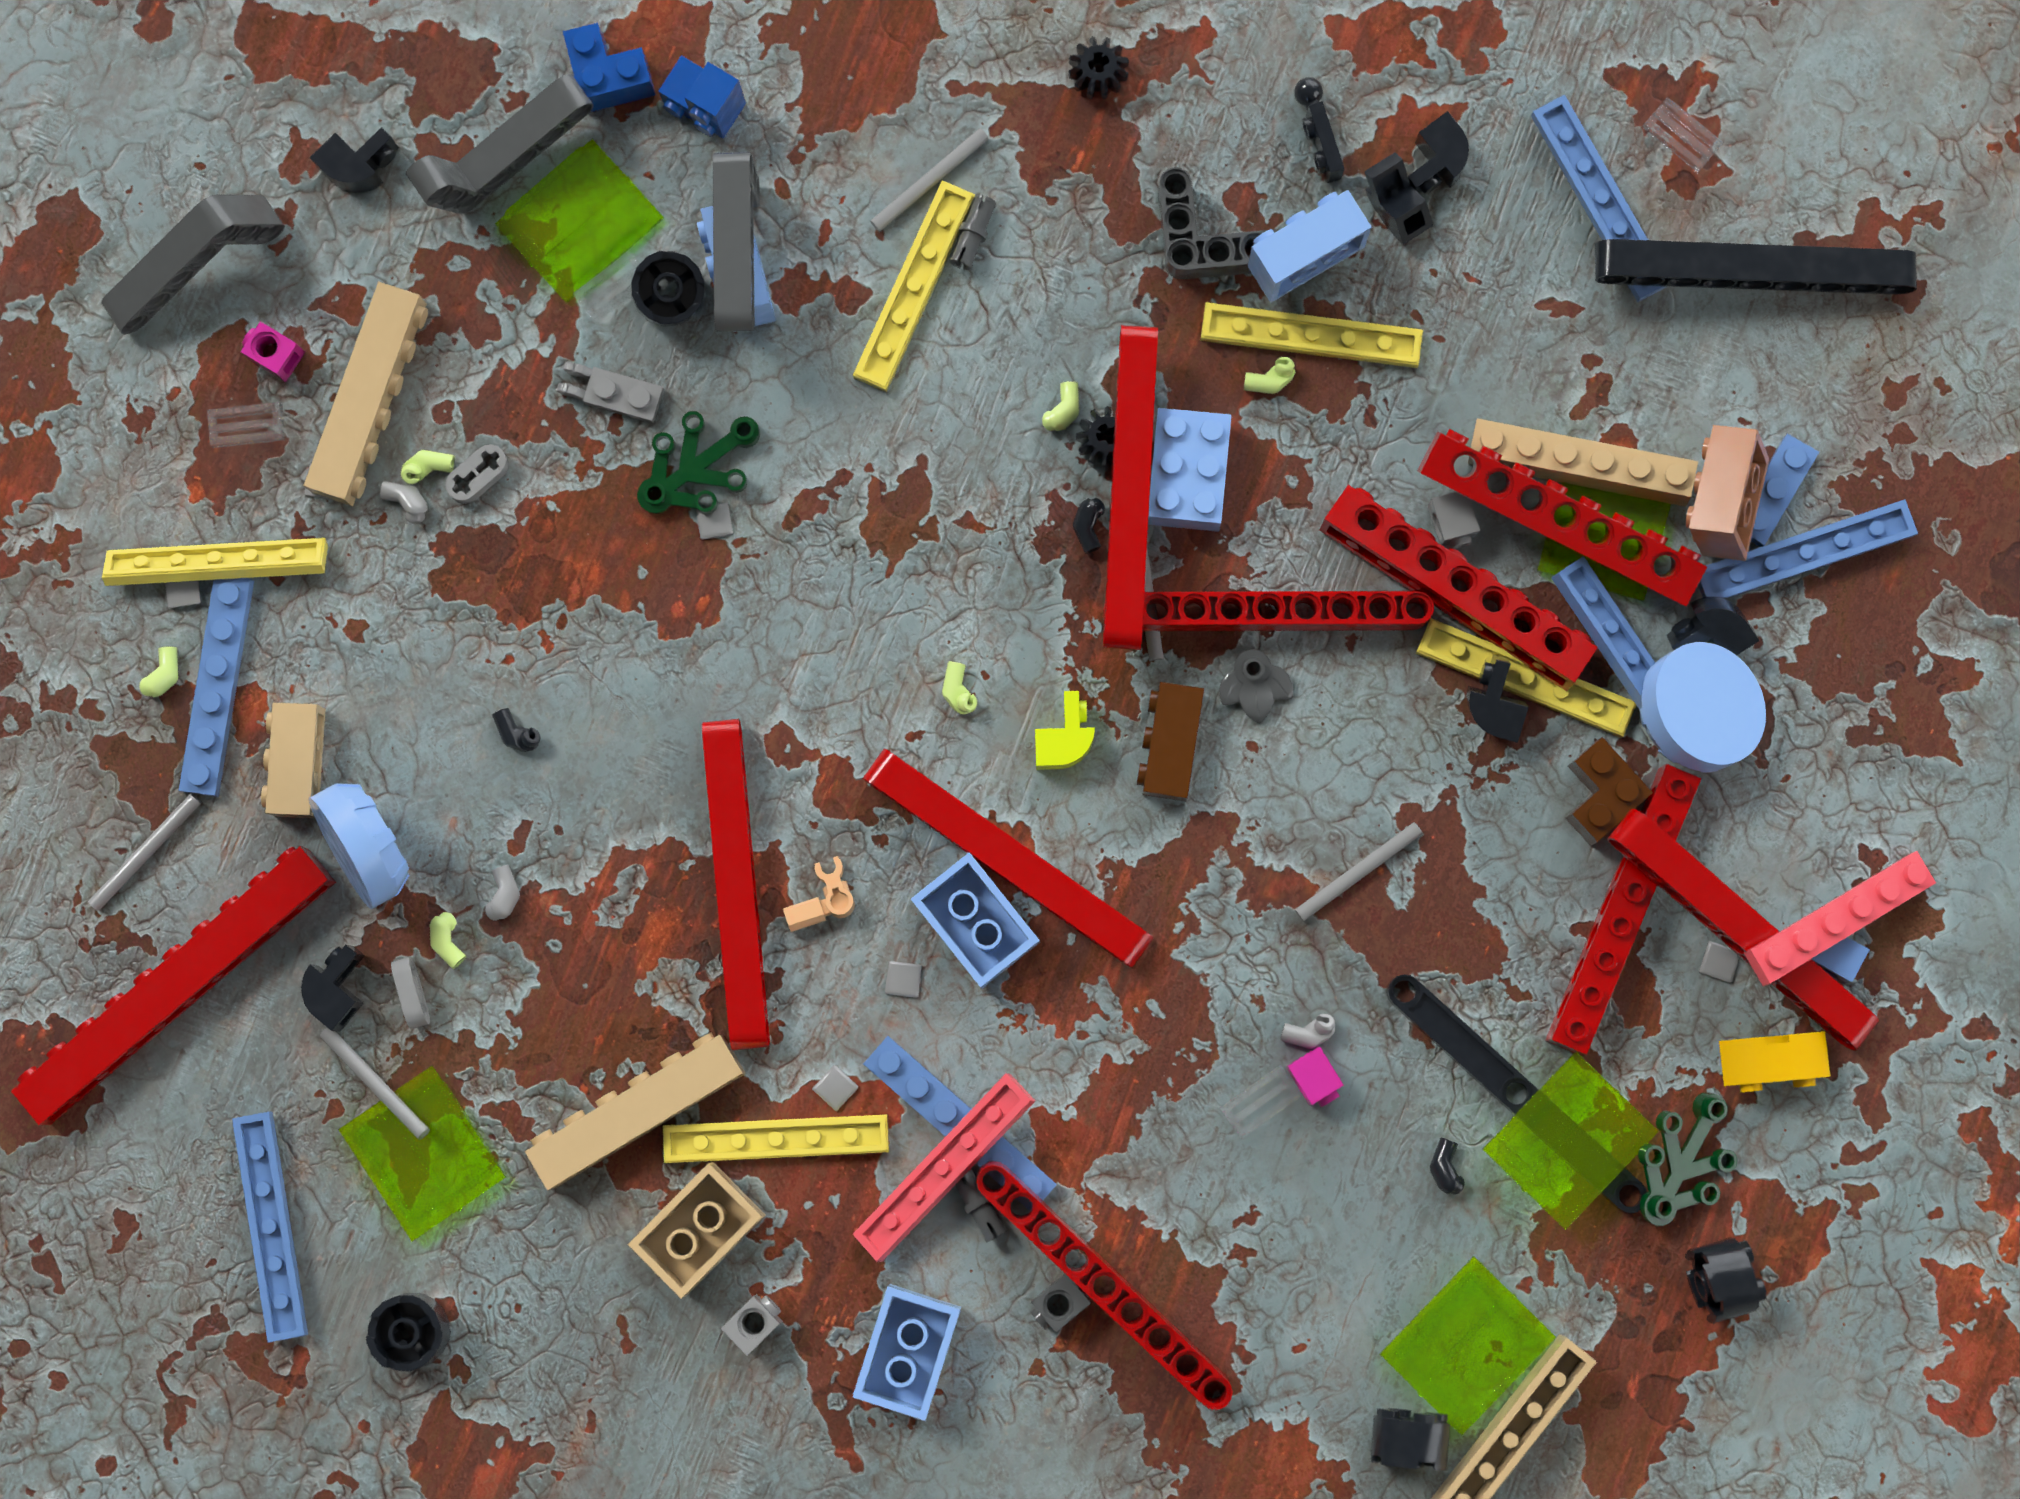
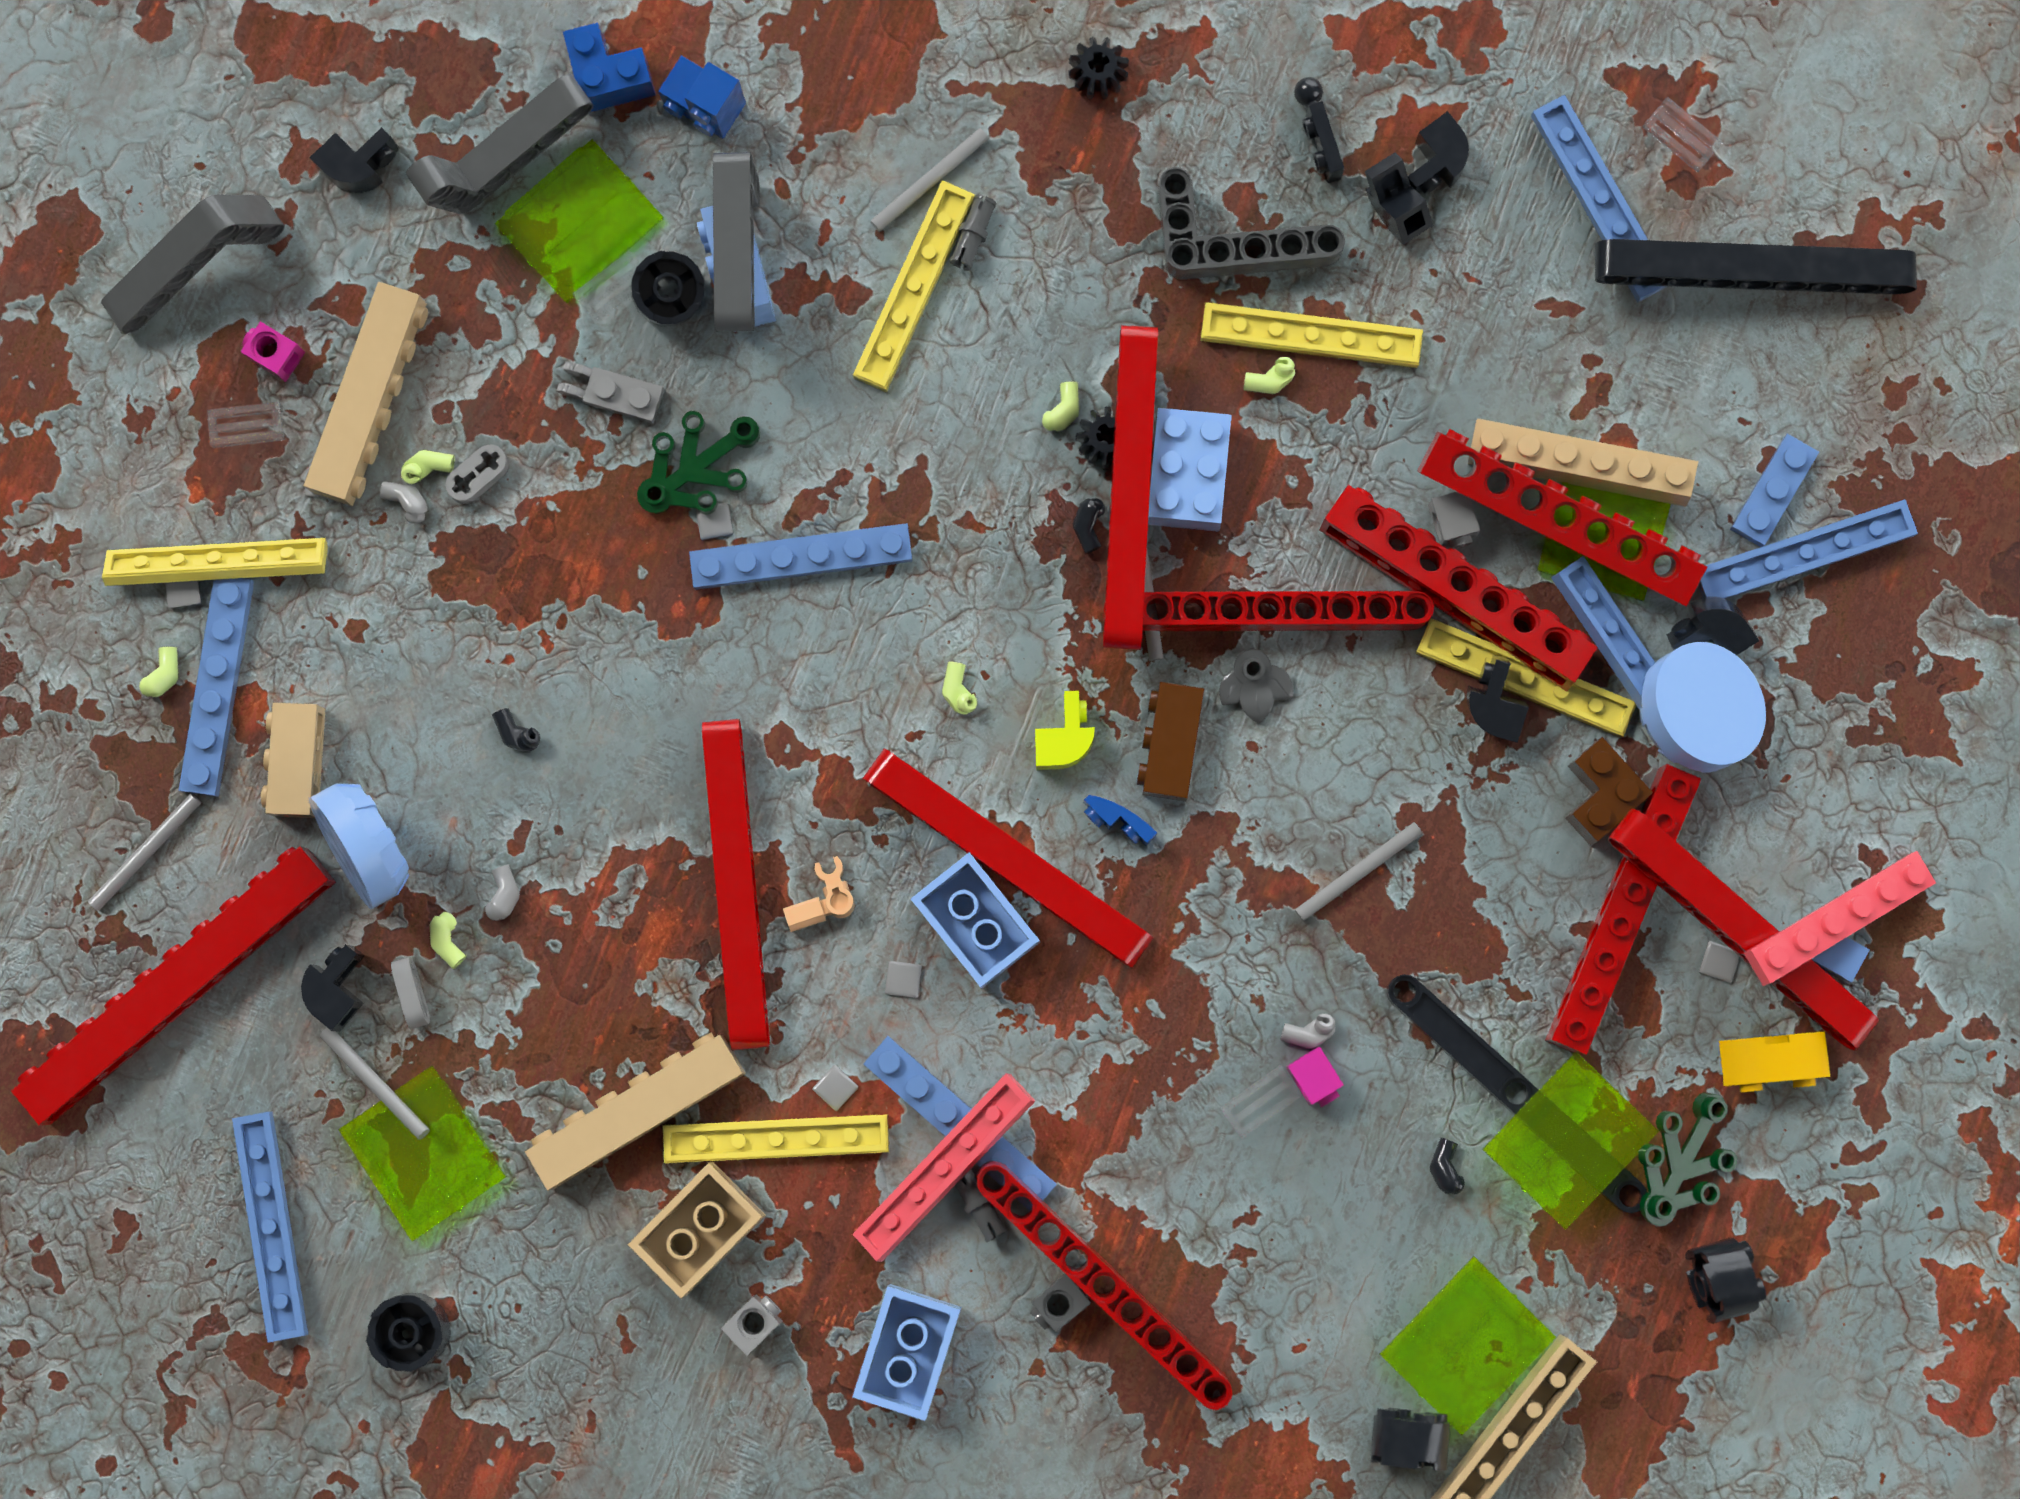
(800, 556): none -> medium blue plate
(1106, 812): none -> blue slope
(1308, 244): light blue brick -> none
(1728, 492): brick -> none

